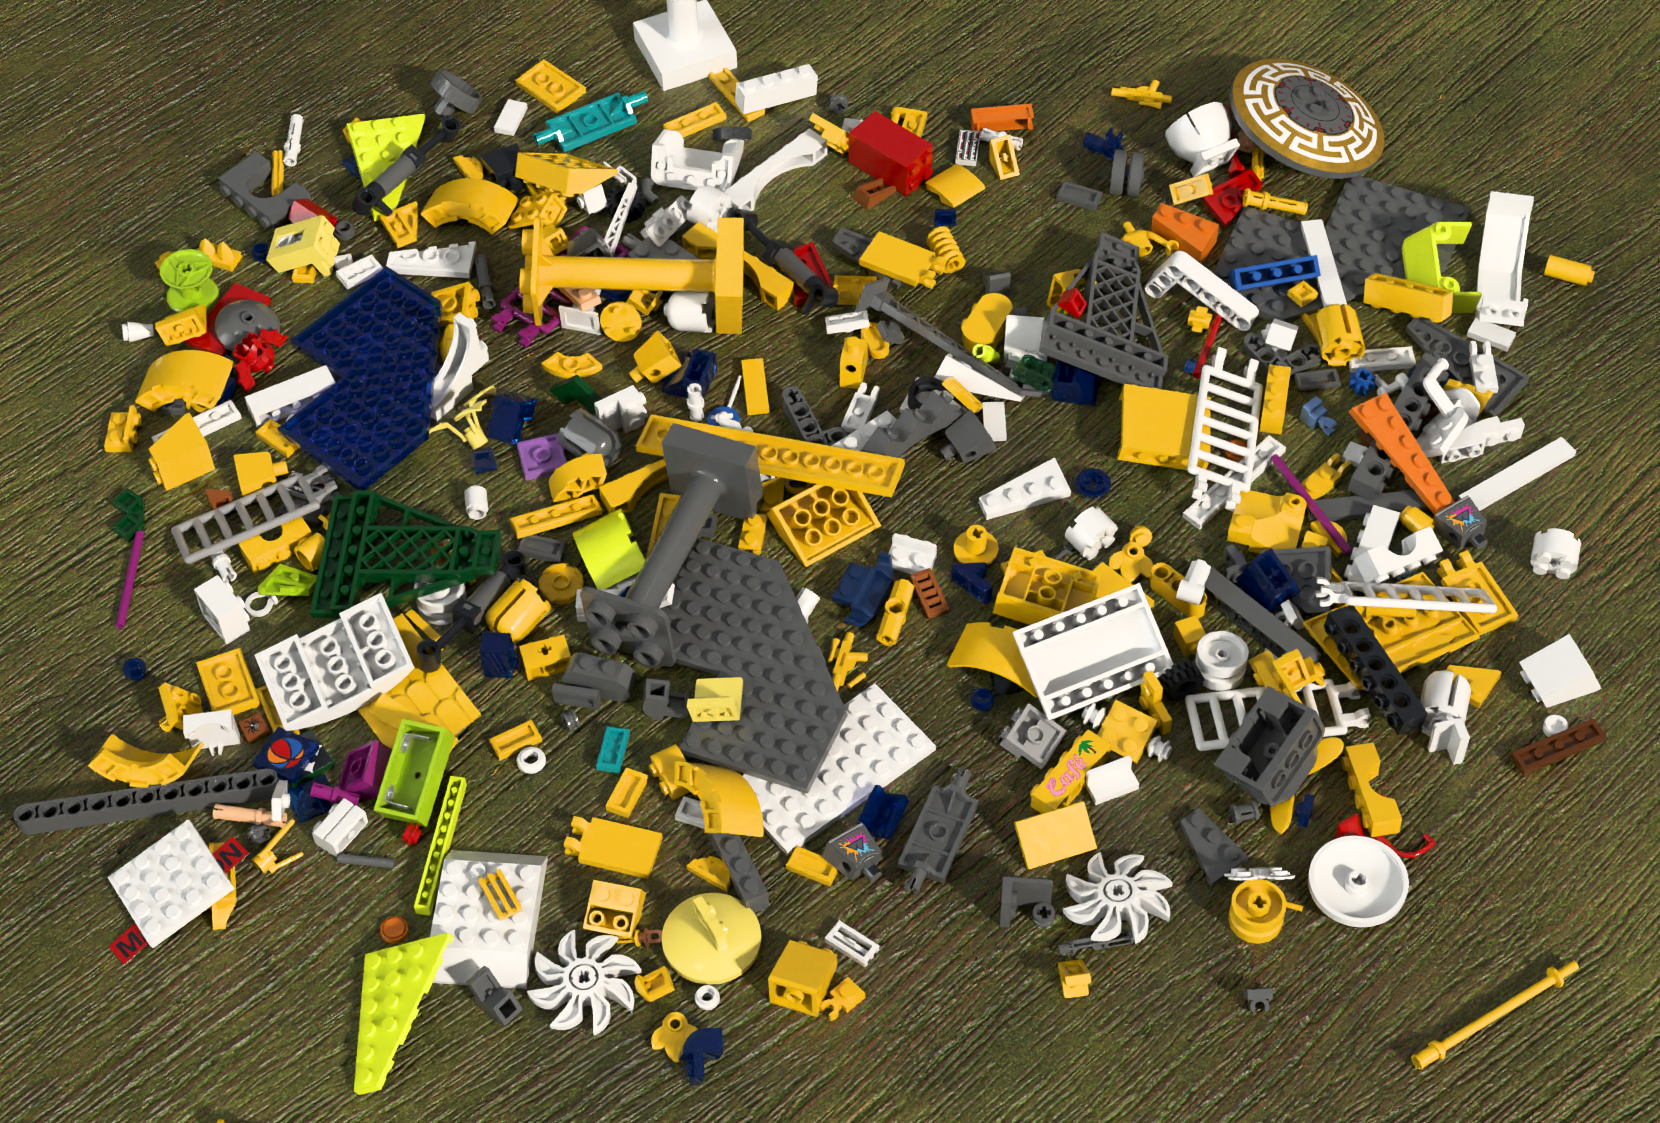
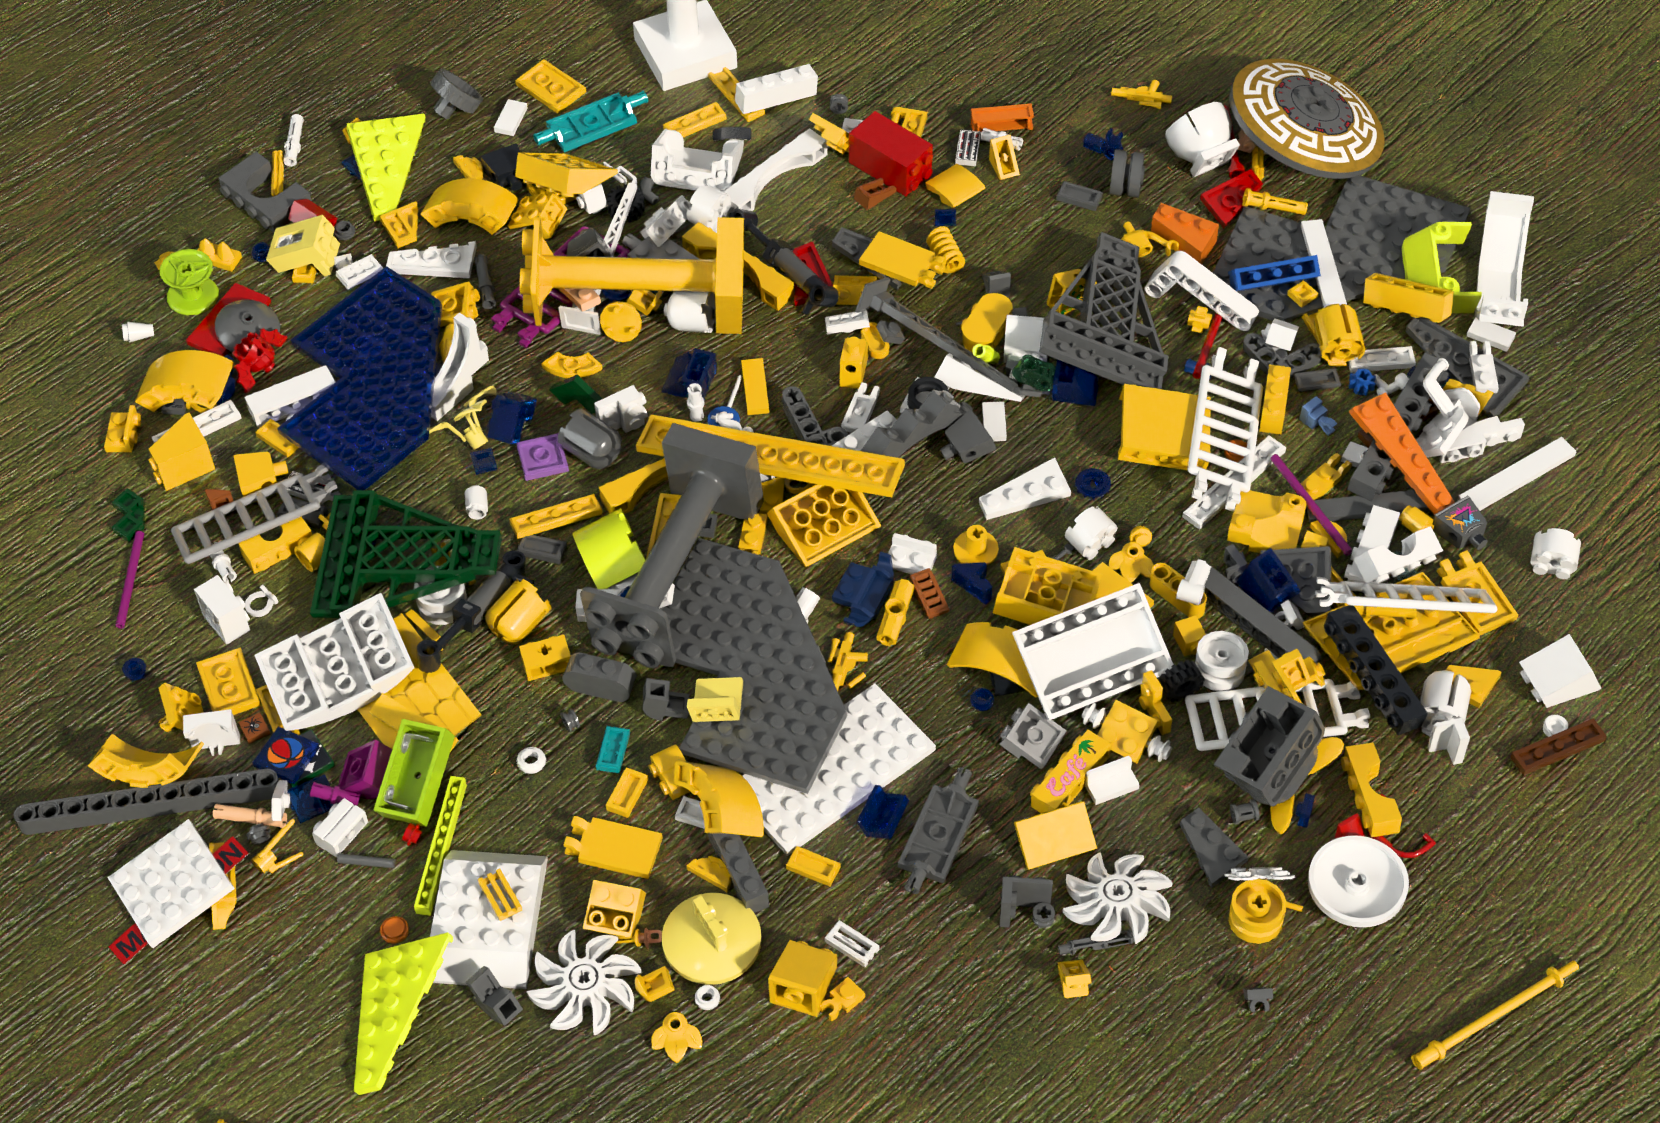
(182, 325): yellow bracket -> none
(288, 582): lime wing -> none
(406, 165): black piece -> none
(498, 655): clear blue brick -> none
(515, 740): yellow tile -> none
(555, 238): yellow brick -> none
(560, 583): yellow tile -> none
(576, 696): dark grey tile -> none
(577, 477): yellow brick -> none
(655, 359): yellow torso -> none
(701, 1046): clear blue brick -> none
(854, 853): dark grey torso -> none
(962, 394): yellow tile -> none
(1072, 302): red slope -> none
(1191, 189): yellow tile -> none
(1569, 270): yellow brick -> none

